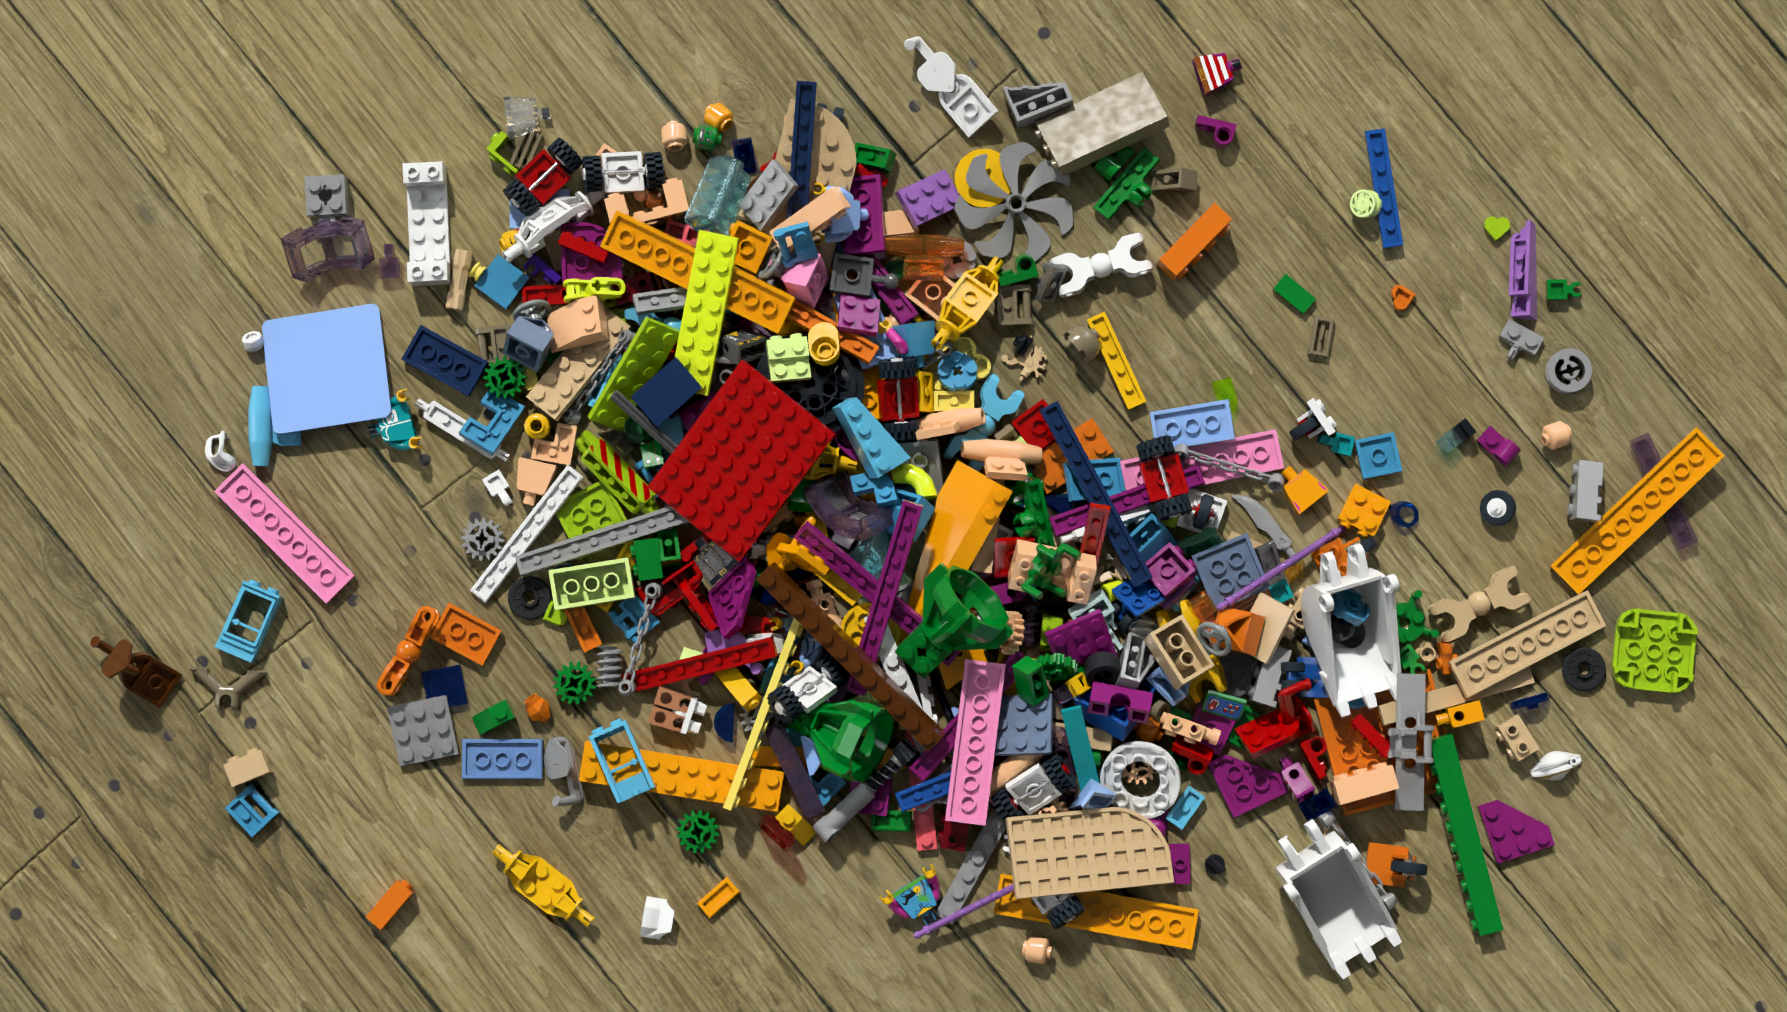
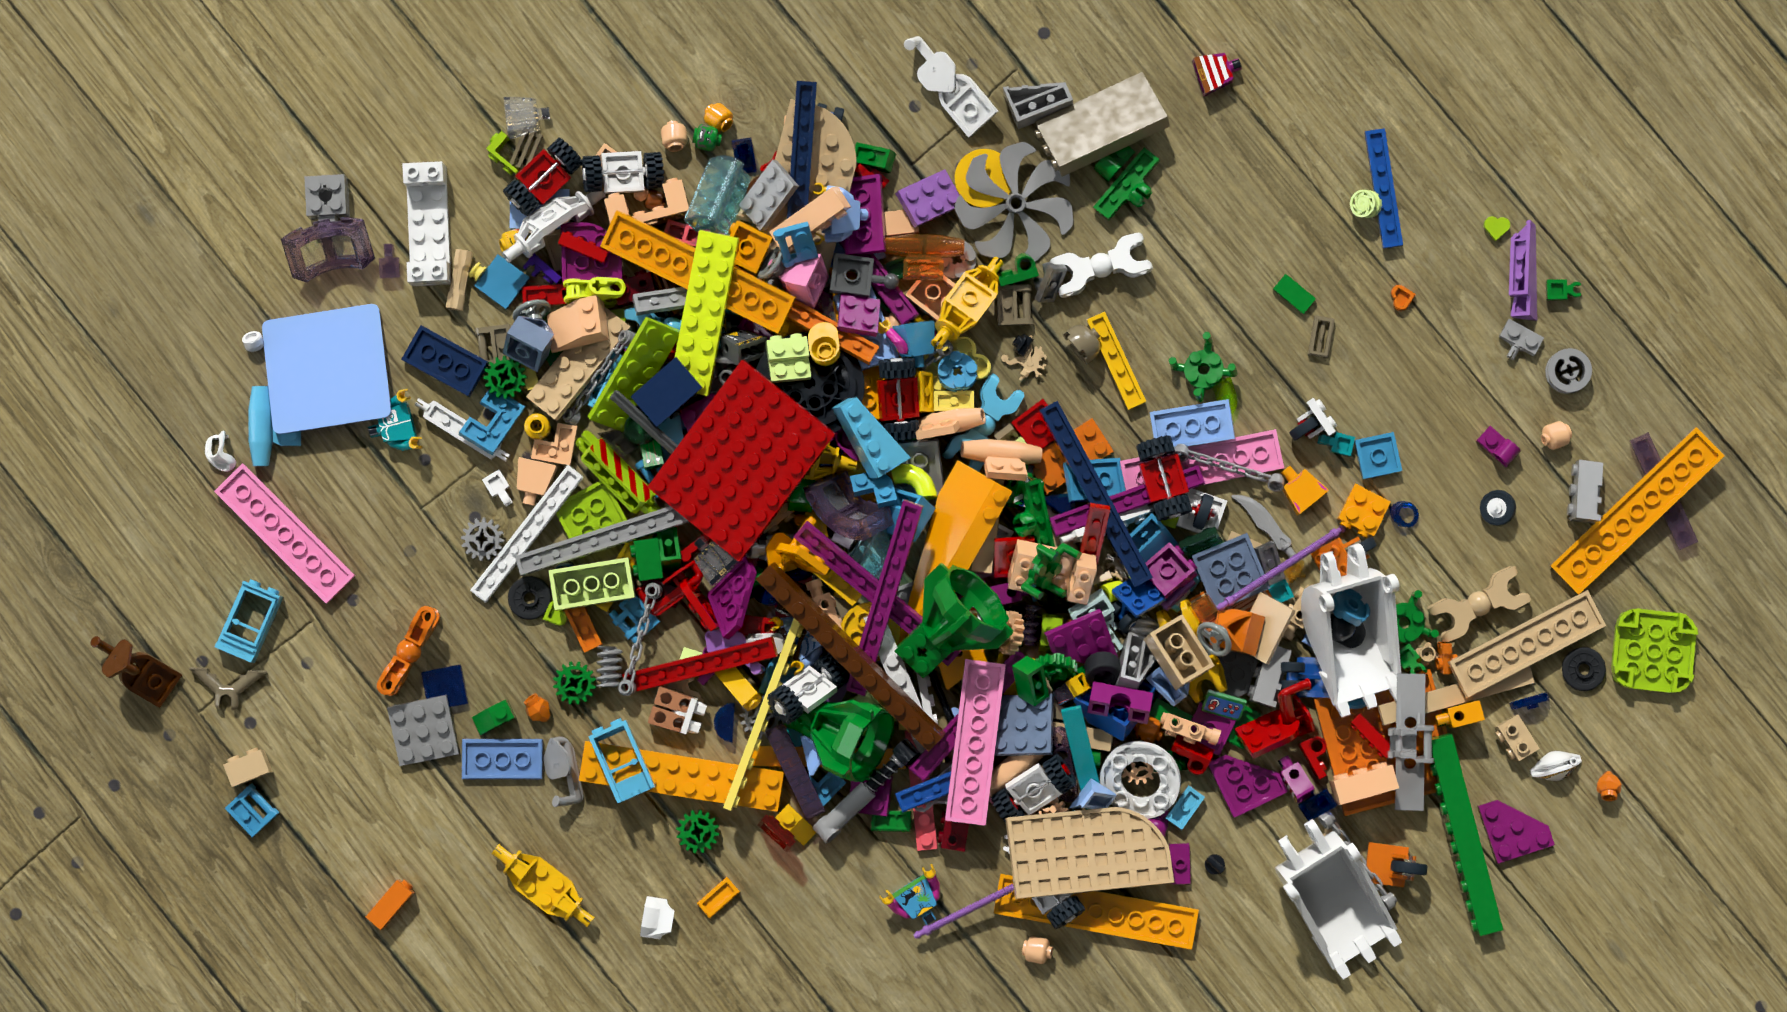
(466, 634): orange plate -> none
(972, 865): light grey plate -> none
(1158, 708): dark tan tile -> none
(1174, 180): dark tan slope -> none
(1194, 241): orange brick -> none
(1203, 358): none -> green plate
(1218, 126): magenta plate -> none
(1456, 436): leg -> none
(1608, 786): none -> orange rock

